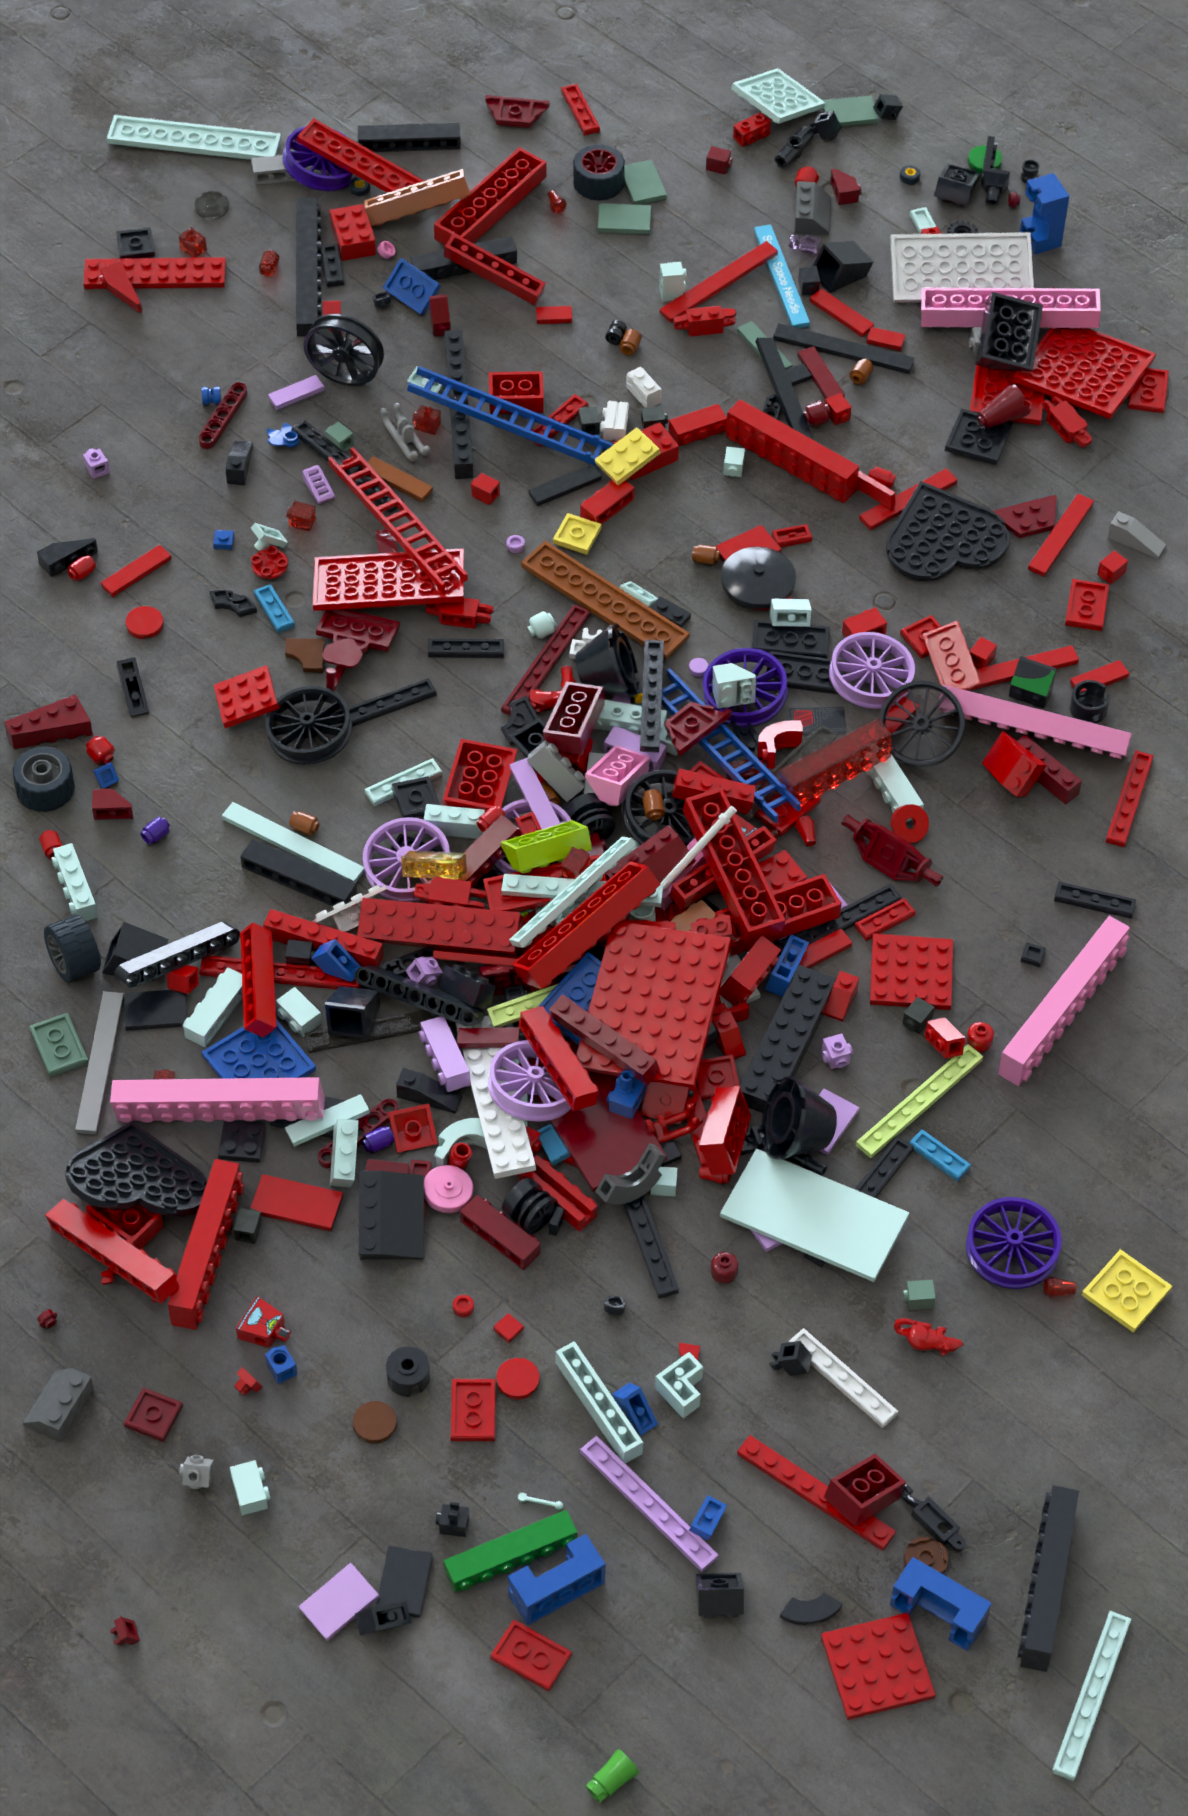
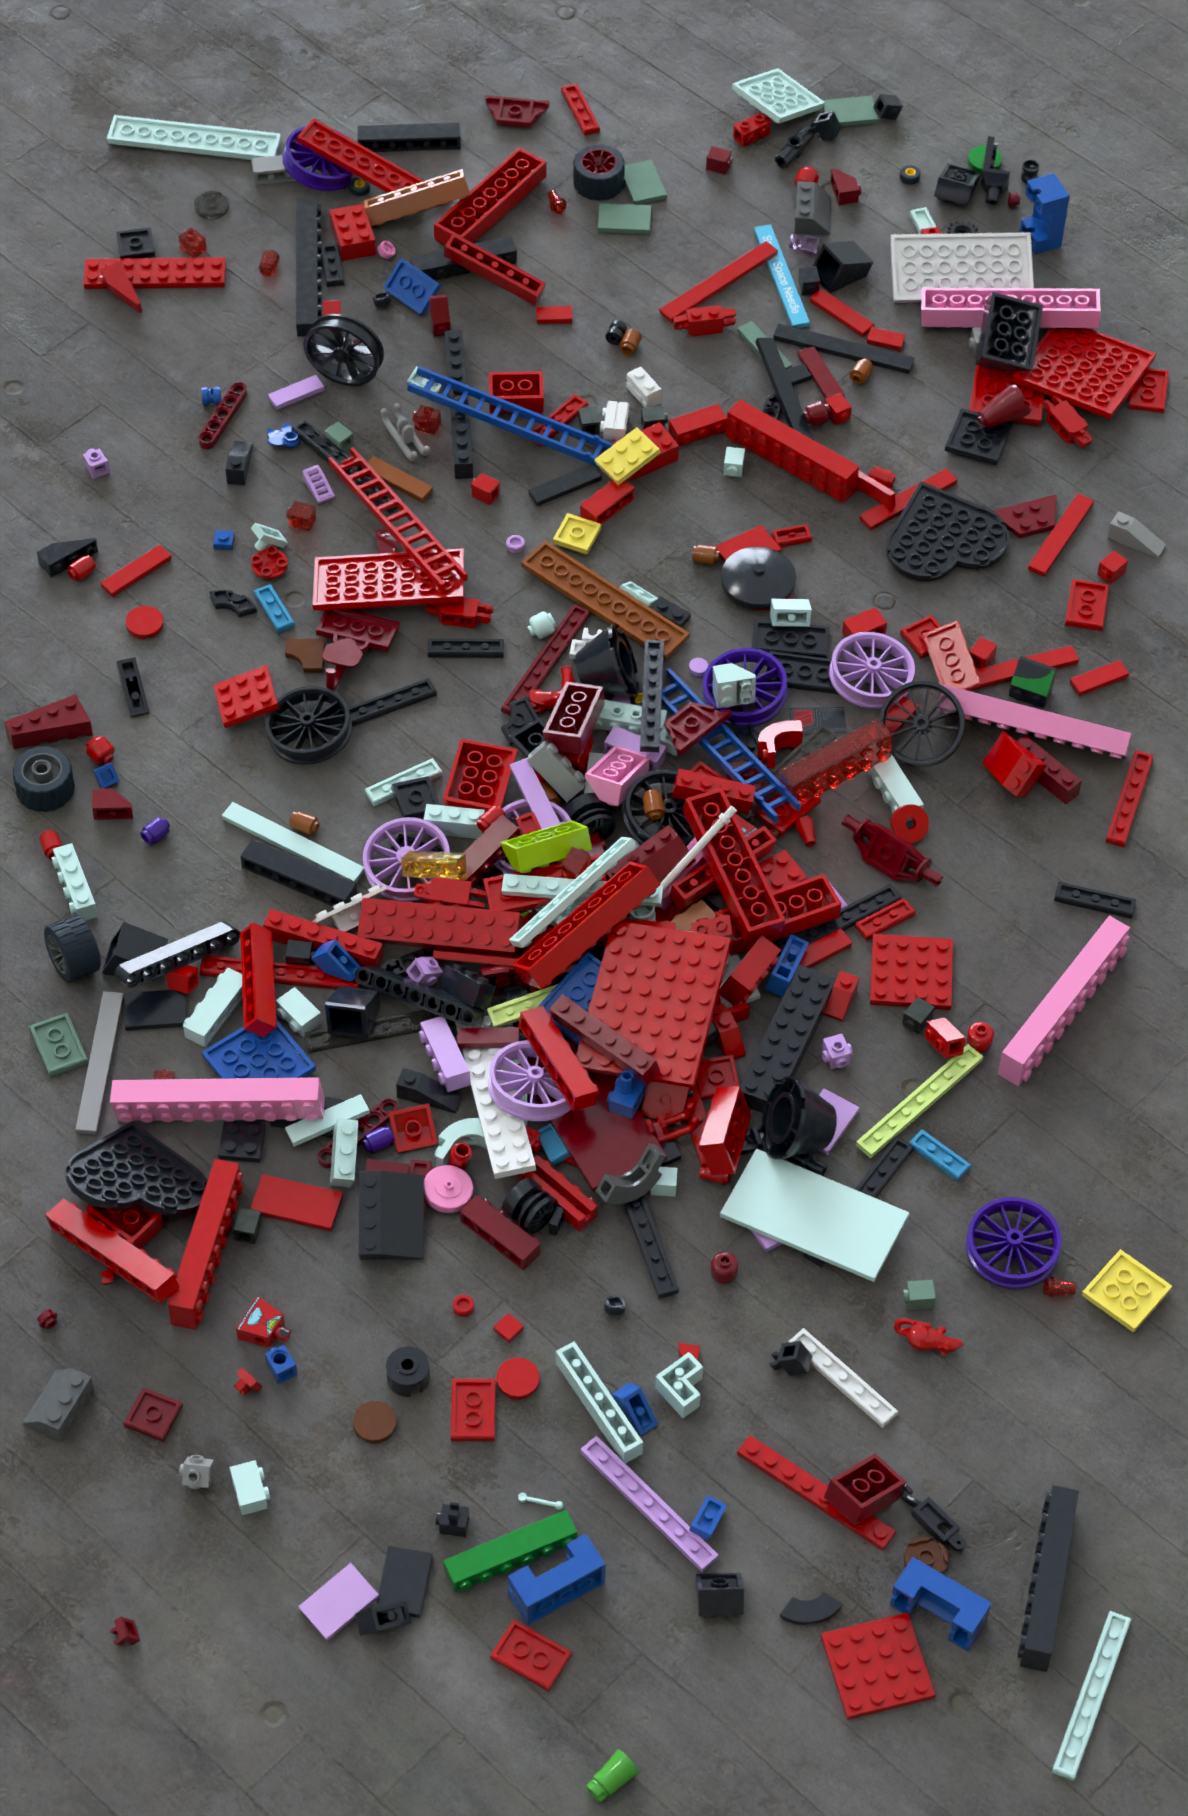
(672, 281): light aqua brick -> none
(1033, 954): black tile -> none
(1091, 697): black piece -> none

